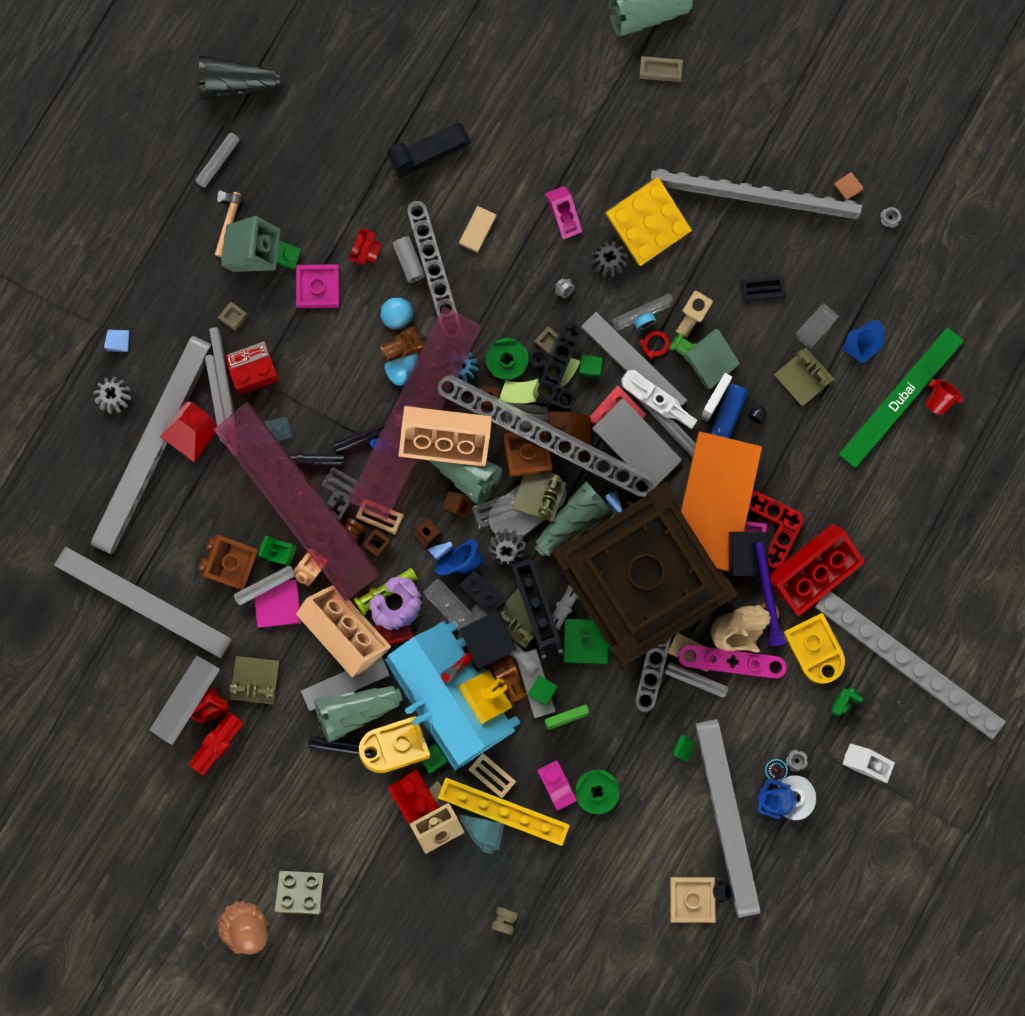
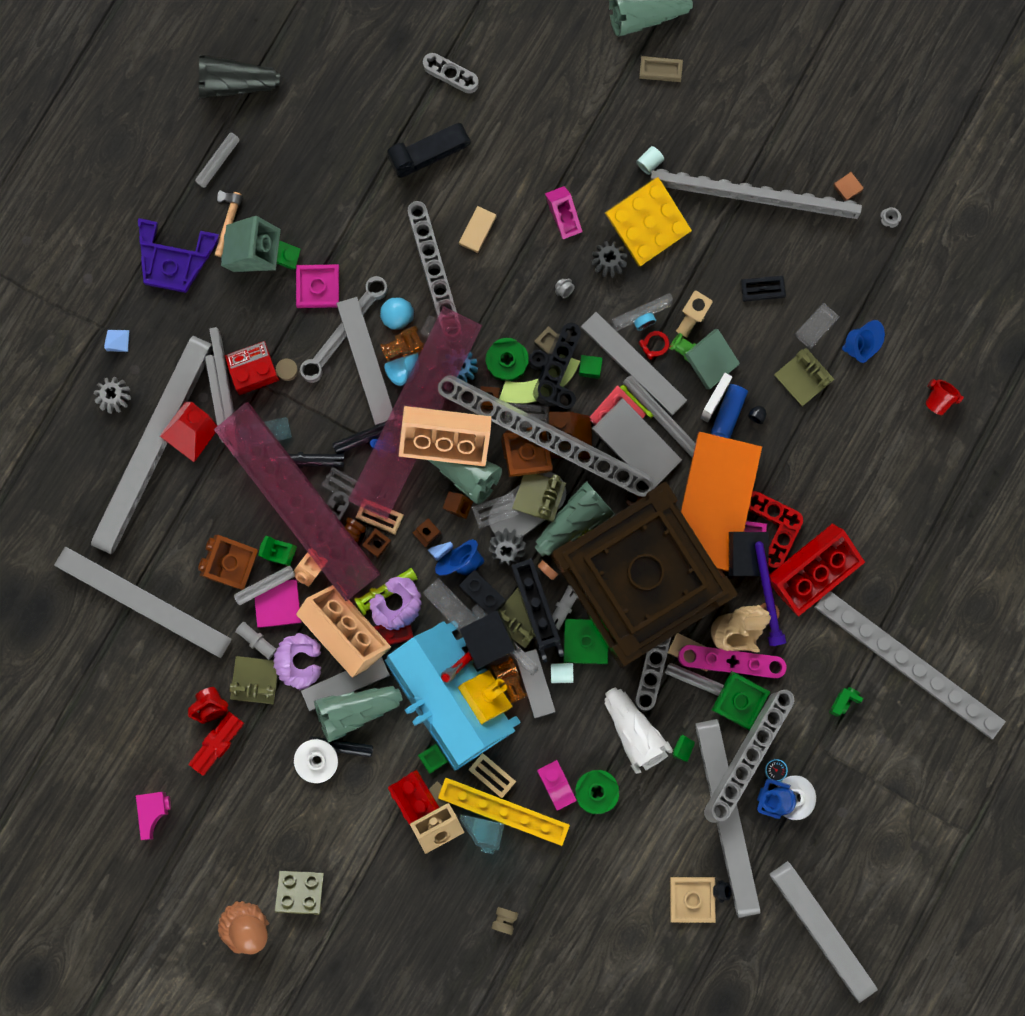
(150, 810): none -> dark pink arch
(172, 266): none -> dark purple wing
(184, 700): light grey tile -> none
(233, 316): dark tan tile -> none
(256, 640): none -> light grey pin
(284, 661): none -> lavender piece
(286, 369): none -> dark tan tile
(313, 771): none -> white dish
(339, 334): none -> light grey piece
(365, 247): red piece -> none
(365, 360): none -> light grey tile
(395, 745): yellow tile -> none
(408, 259): light grey axle -> none
(466, 74): none -> light grey beam
(542, 690): green tile -> none
(547, 570): none -> nougat tile
(562, 673): none -> light aqua beam
(566, 717): bright green tile -> none
(613, 501): light blue slope -> none
(624, 388): none -> lime hinge
(639, 738): none -> white cone
(647, 393): white piece -> none
(650, 160): none -> light aqua beam
(740, 700): none -> green plate
(741, 761): none -> light grey beam
(801, 756): light grey plate -> none
(815, 648): yellow tile -> none
(823, 932): none -> light grey beam
(868, 763): white slope -> none
(900, 398): green tile -> none

